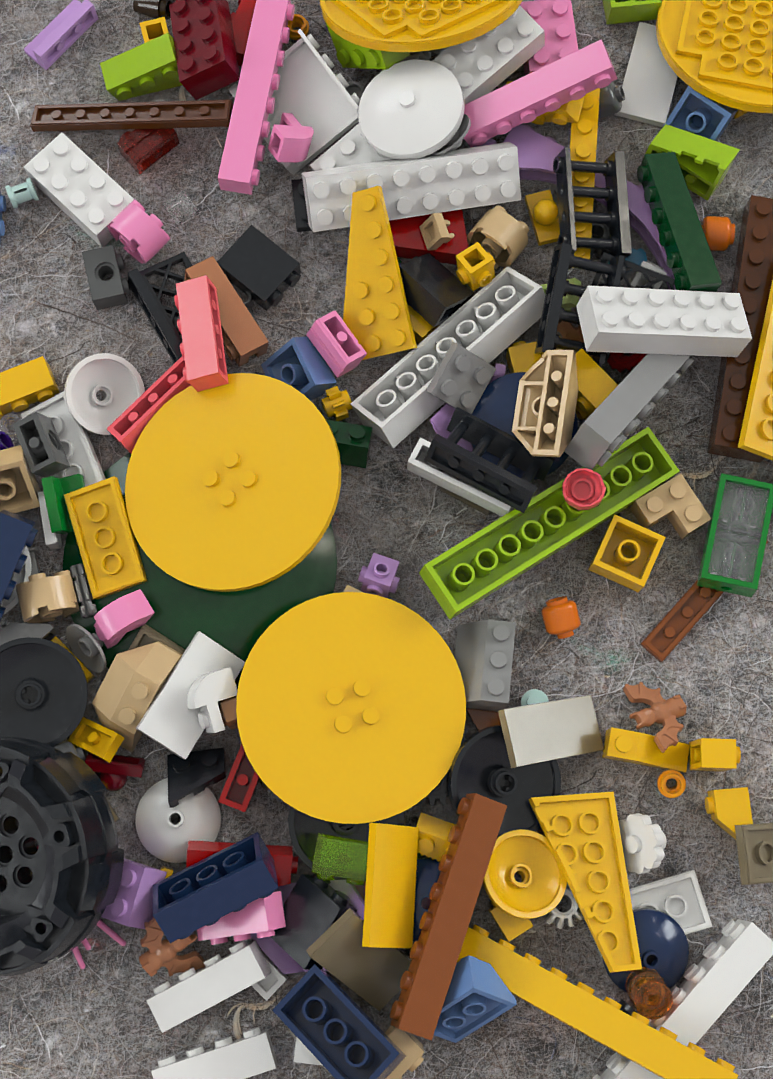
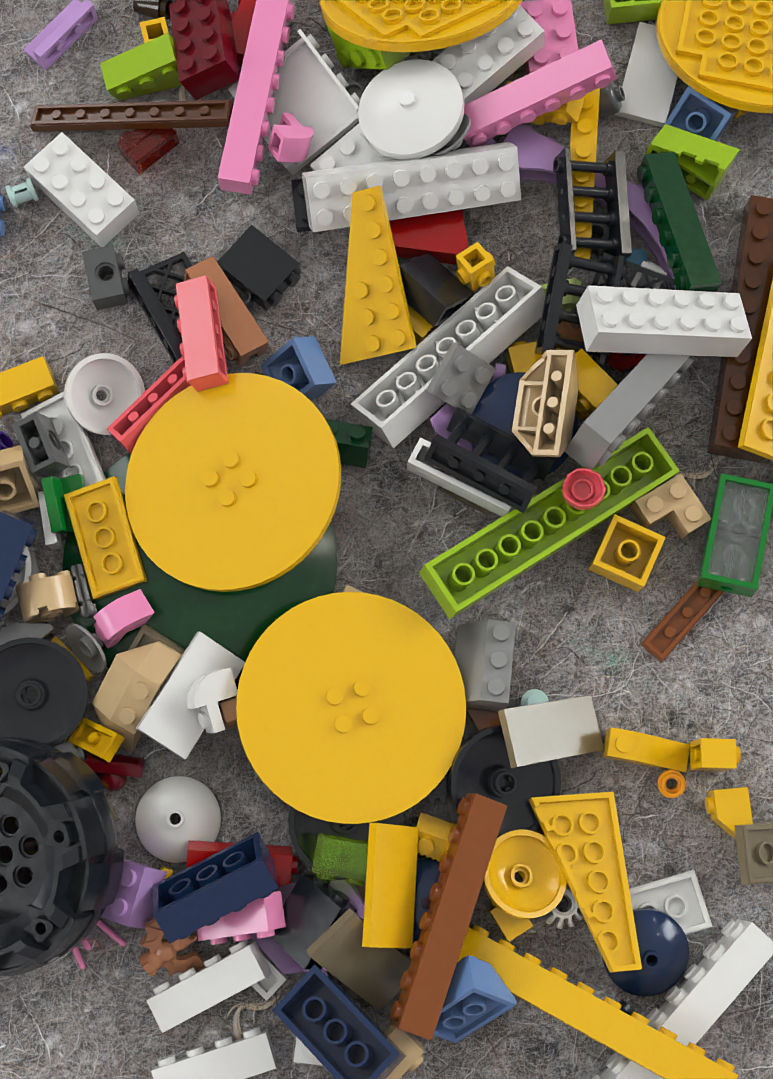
(138, 232): bright pink brick -> none
(194, 773): black wing -> none
(240, 783): red brick -> none
(298, 21): light orange plate -> none
(336, 343): bright pink brick -> none
(336, 403): yellow gear -> none
(379, 576): lavender brick -> none
(435, 231): tan tile -> none
(500, 236): tan brick -> none
(543, 216): yellow tile -> none
(560, 617): orange head -> none
(641, 843): white plant -> none
(649, 993): clear orange wheel -> none
(660, 712): nougat animal -> none
(718, 232): orange head -> none

